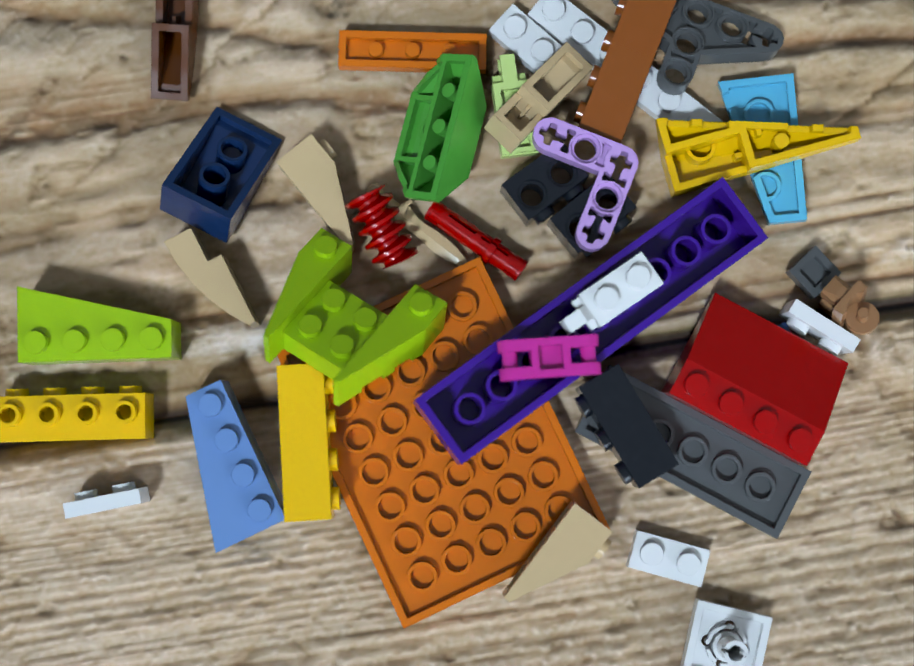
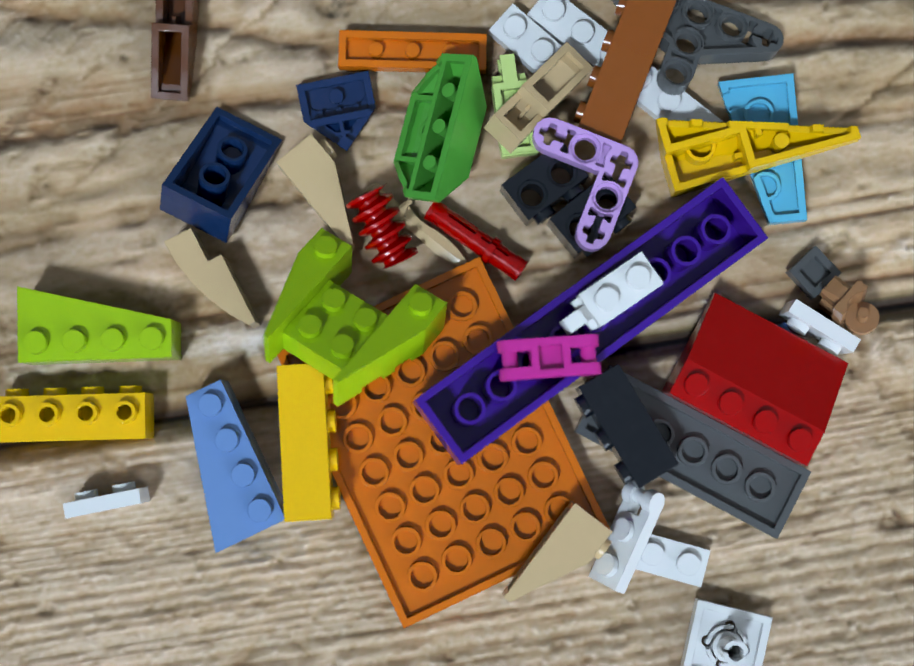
(338, 106): none -> dark blue slope
(628, 537): none -> white plate

